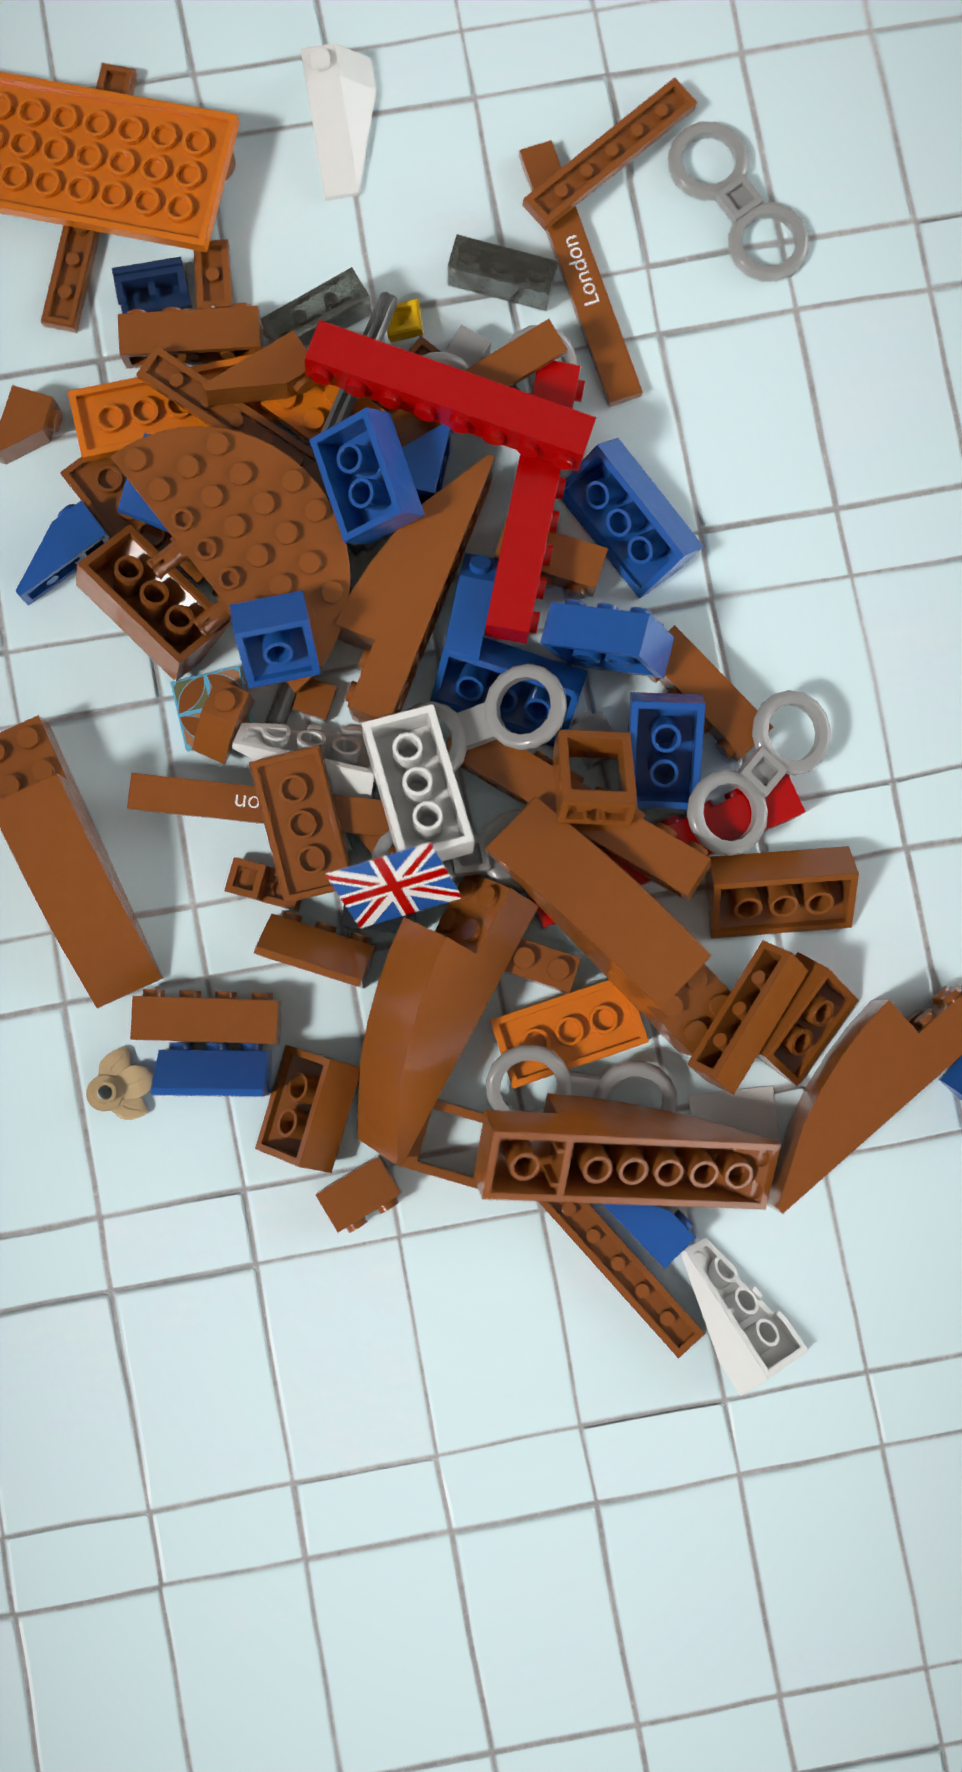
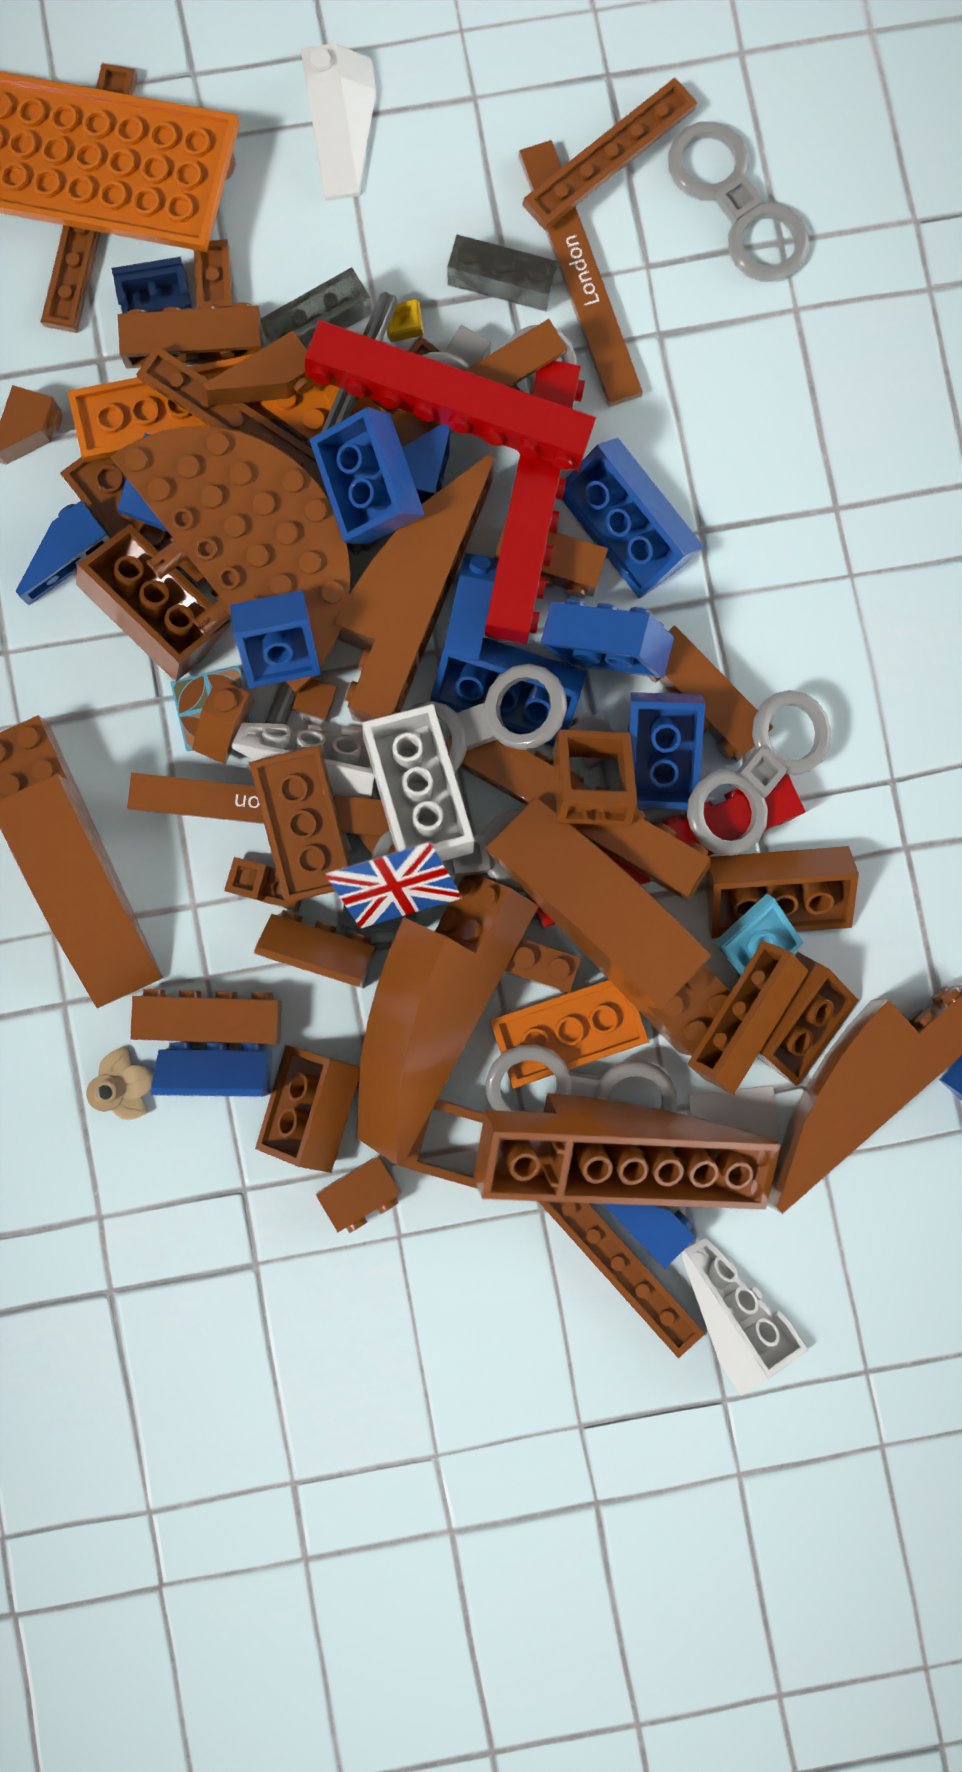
(761, 922): none -> medium azure tile

